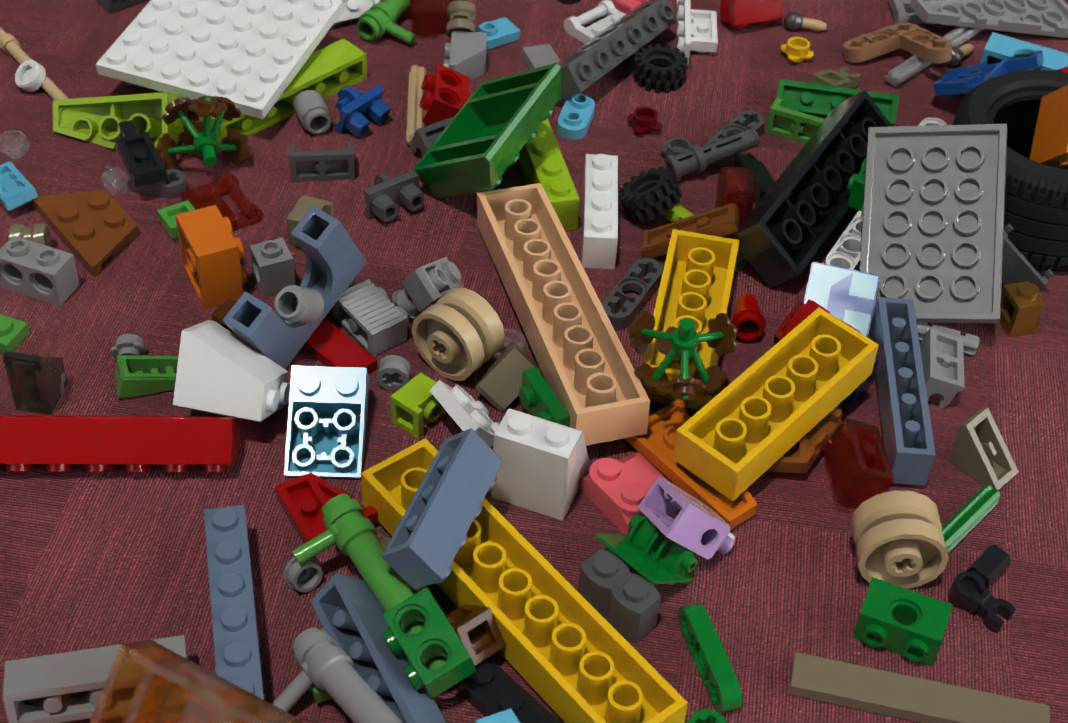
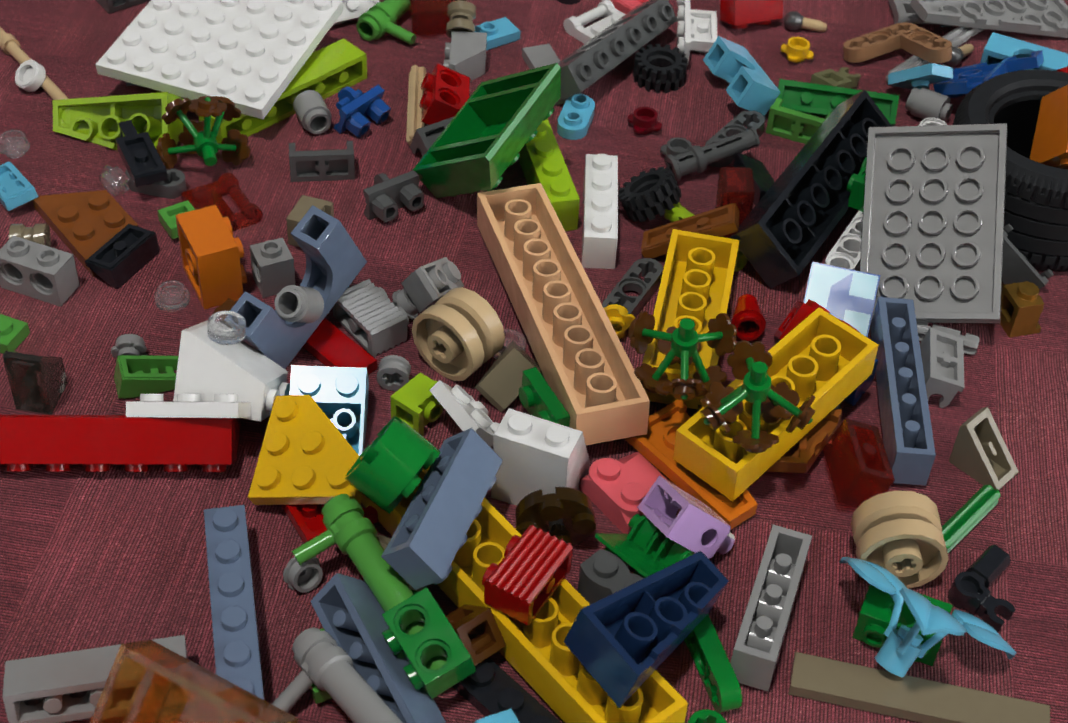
(124, 255): none -> black slope
(172, 296): none -> clear plate
(188, 407): none -> white plate
(226, 327): none -> clear tile
(302, 457): none -> yellow plate
(392, 464): none -> green brick
(527, 574): none -> red brick
(563, 514): none -> dark brown plate
(619, 318): none -> yellow plate
(642, 624): none -> dark blue wedge
(748, 82): none -> medium azure arch
(770, 607): none -> light grey brick
(773, 402): none -> reddish brown plant
(904, 644): none -> medium azure plant
(920, 76): none -> medium azure plate
(928, 103): none -> light grey brick

